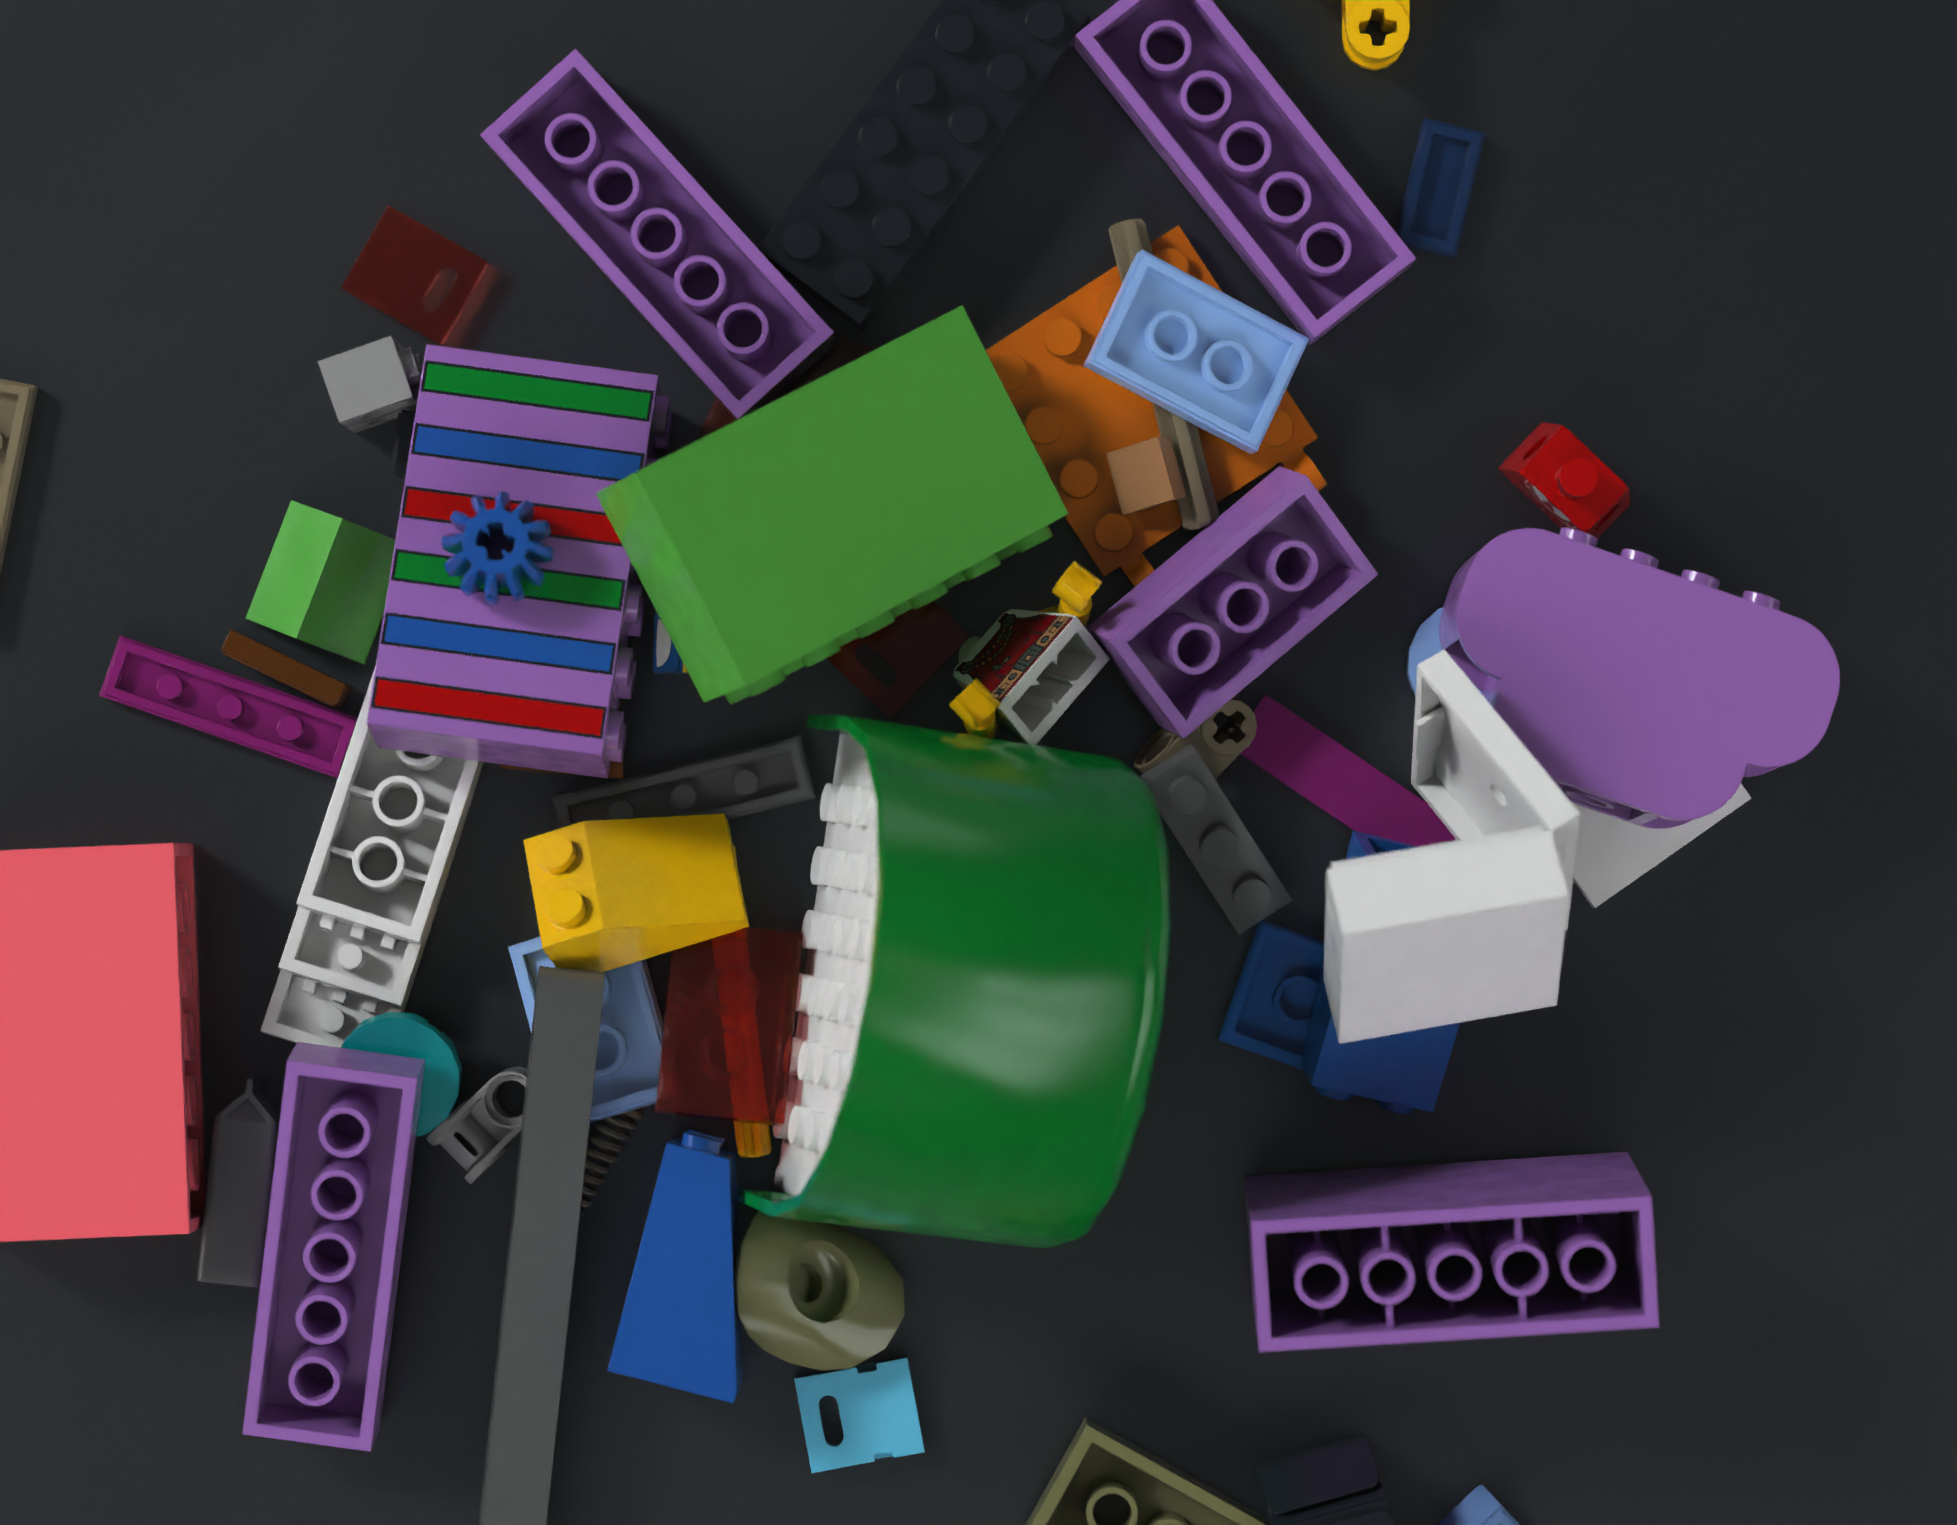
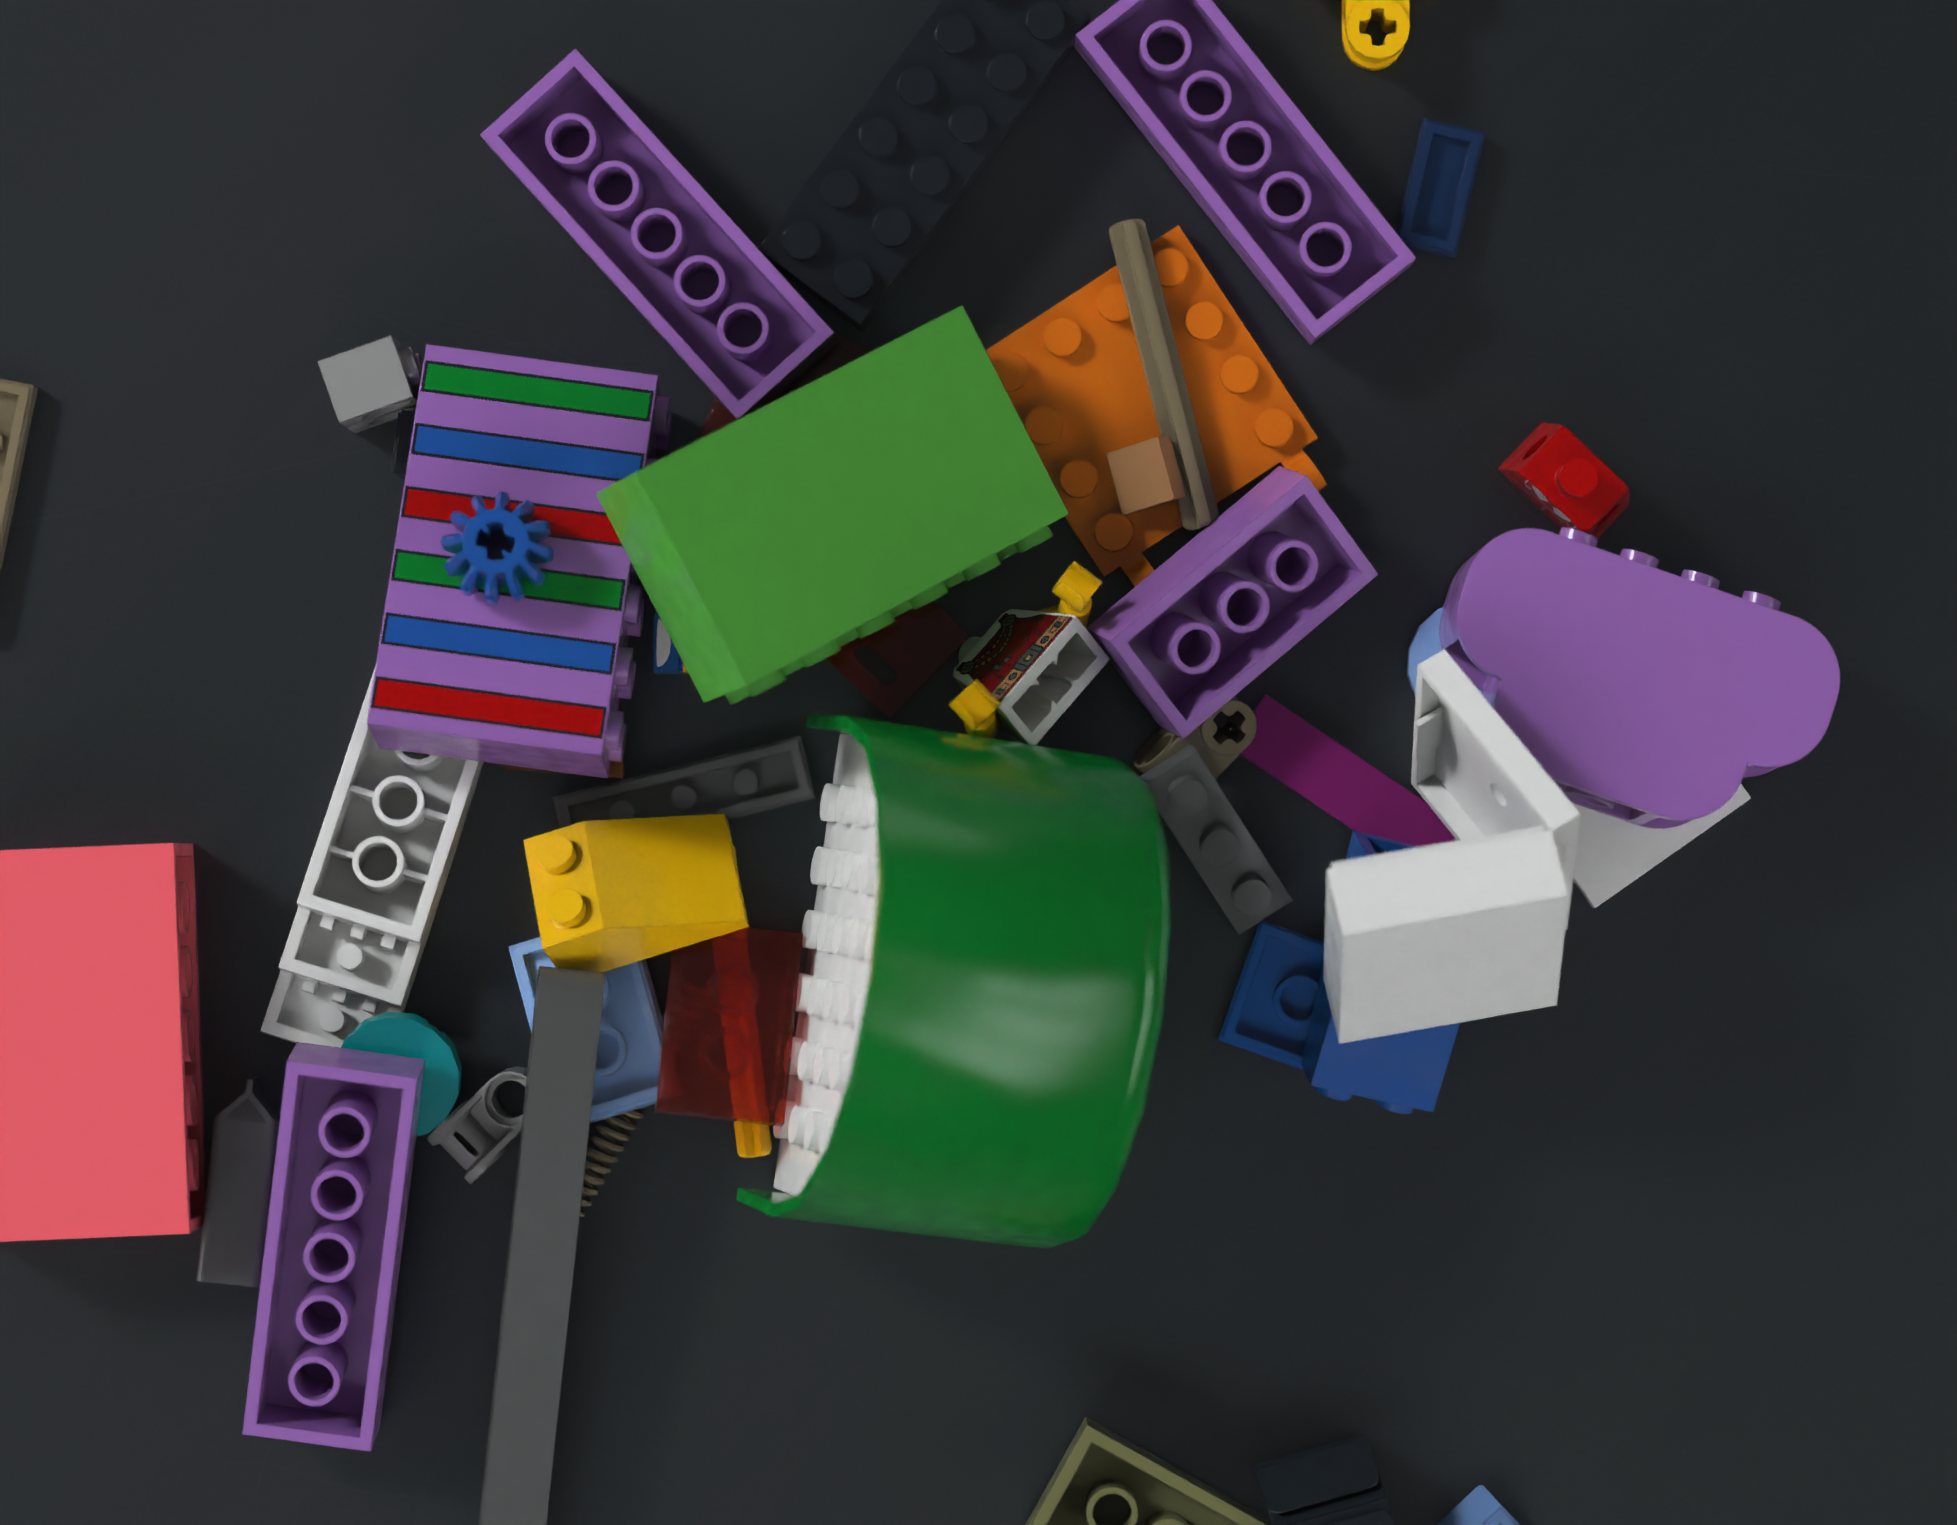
(228, 706): magenta tile -> none
(286, 669): reddish brown tile -> none
(325, 582): bright green slope -> none
(401, 269): clear red piece -> none
(681, 1297): blue slope -> none
(815, 1292): olive hat -> none
(874, 1409): medium azure piece -> none
(1196, 352): light blue tile -> none
(1450, 1251): medium lavender brick -> none

